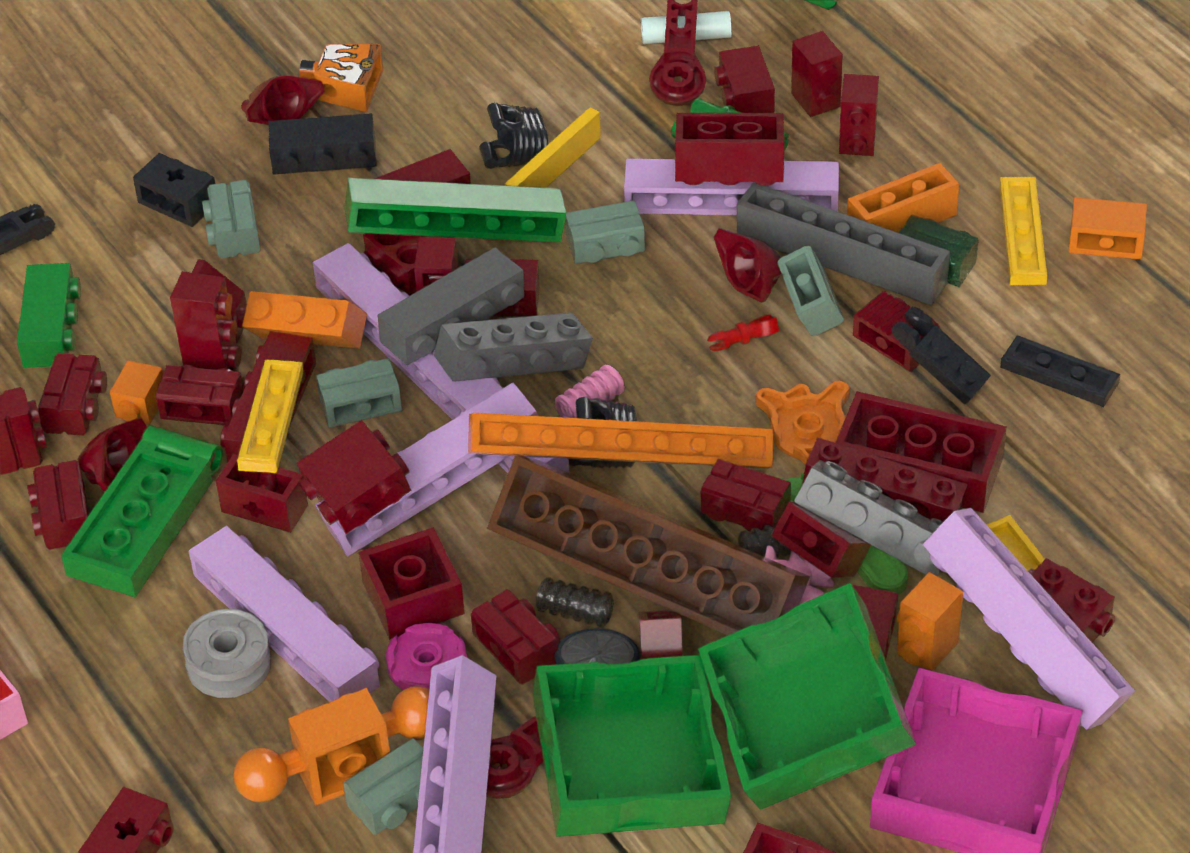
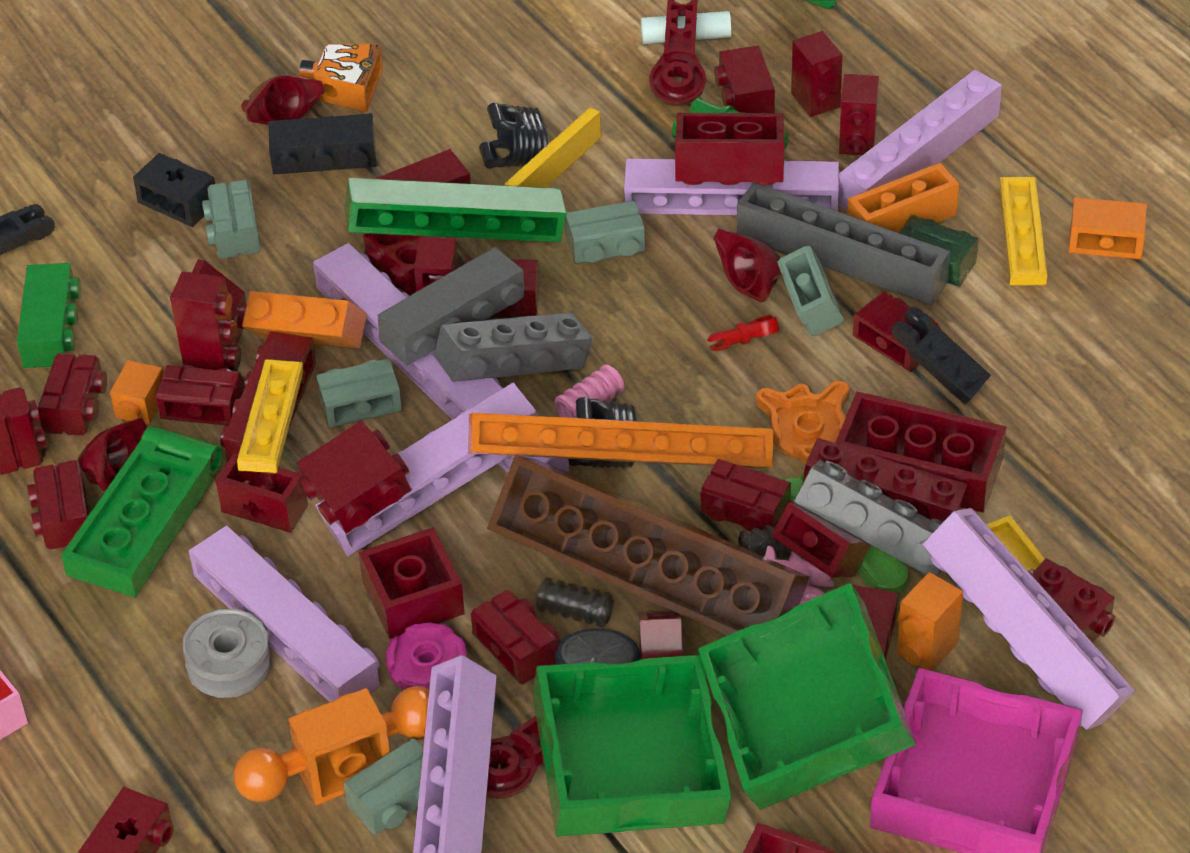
(926, 136): none -> lavender brick
(1060, 371): black tile -> none

